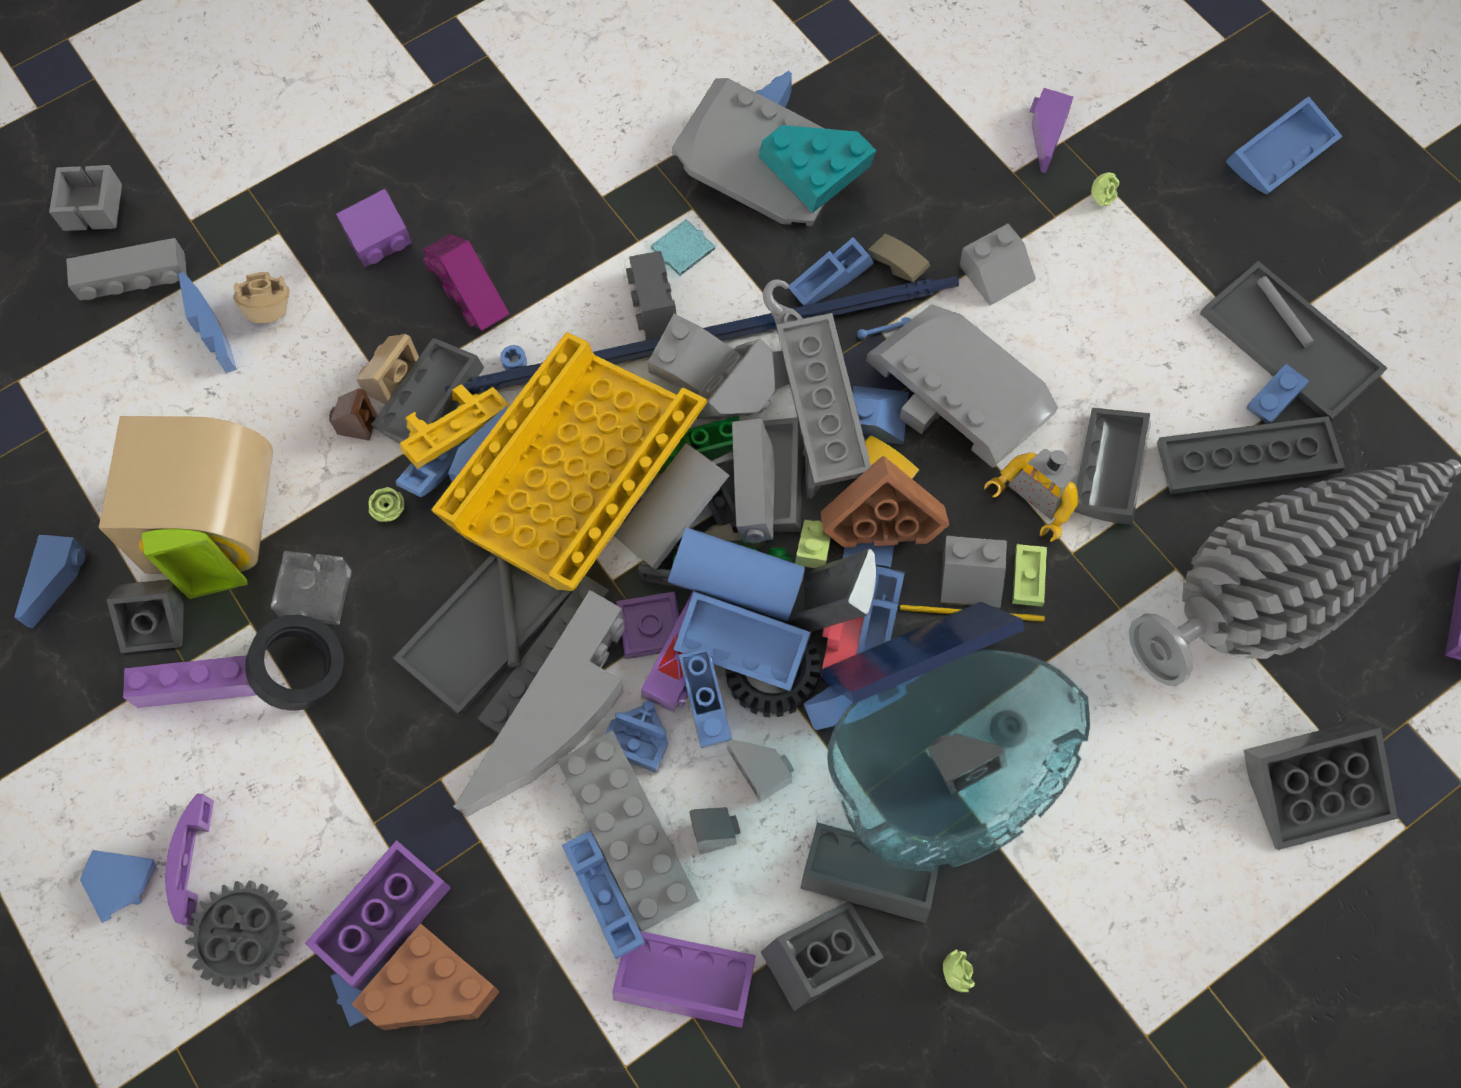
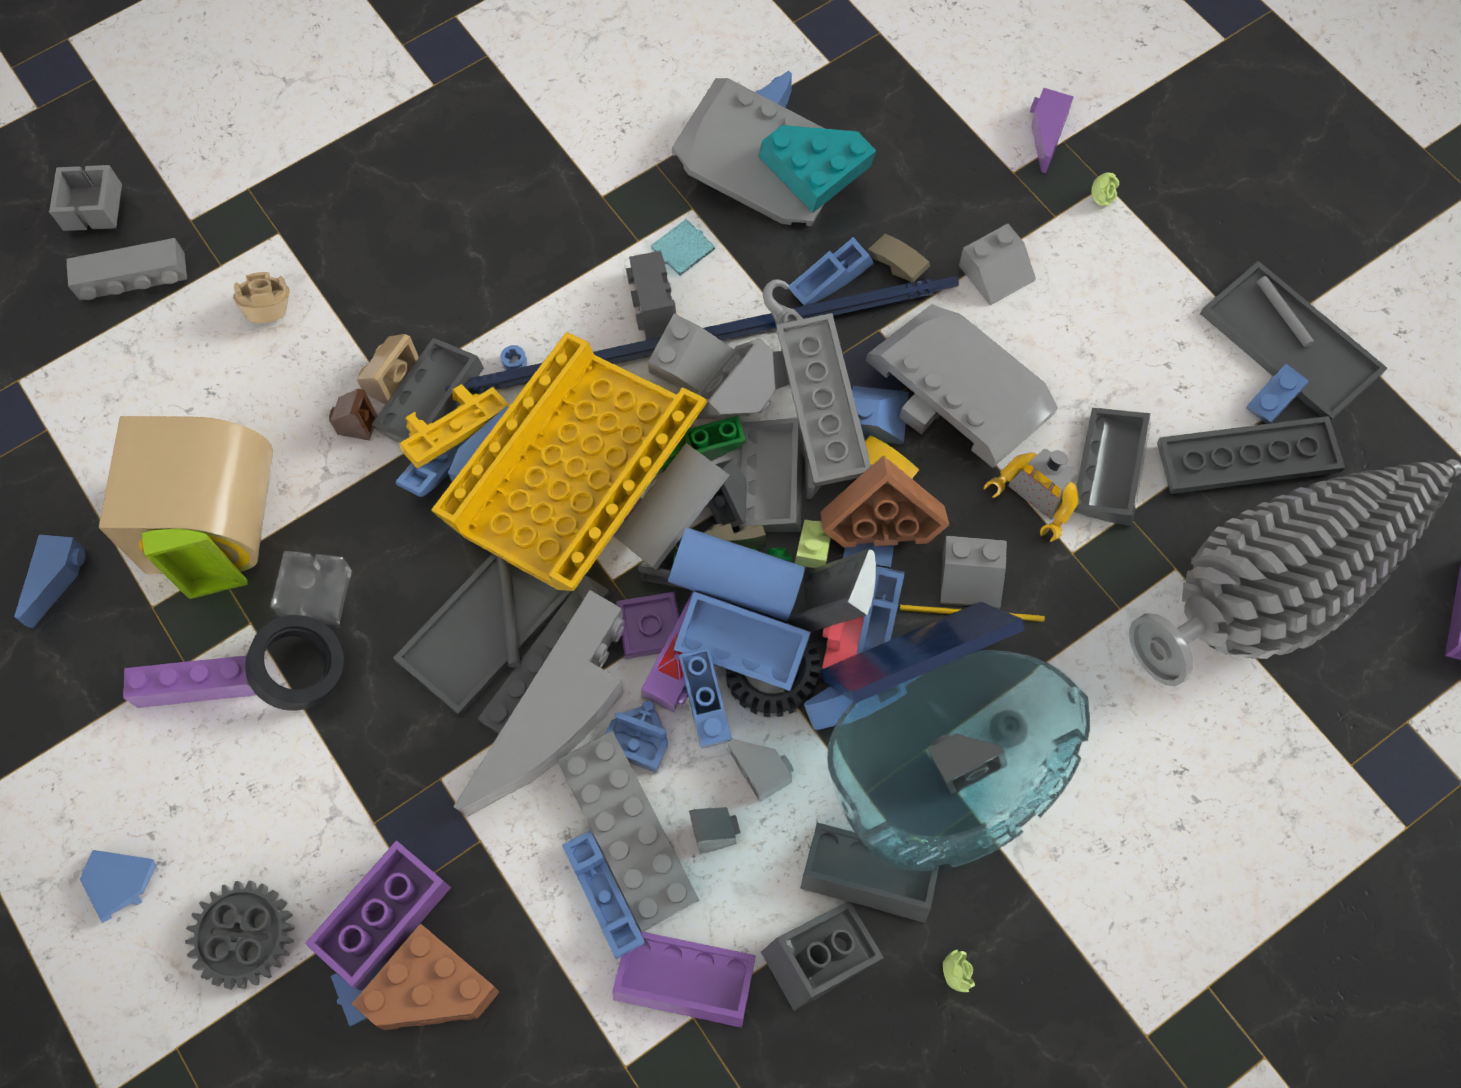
(147, 615): dark grey slope -> none
(194, 818): medium lavender slope -> none
(204, 321): medium blue slope -> none
(374, 228): medium lavender slope -> none
(380, 499): yellowish green plate -> none
(465, 280): magenta brick -> none
(753, 480): light grey slope -> none
(862, 334): medium blue hinge -> none
(1029, 575): yellowish green plate -> none
(1284, 147): medium blue slope -> none
(1322, 783): dark grey slope -> none

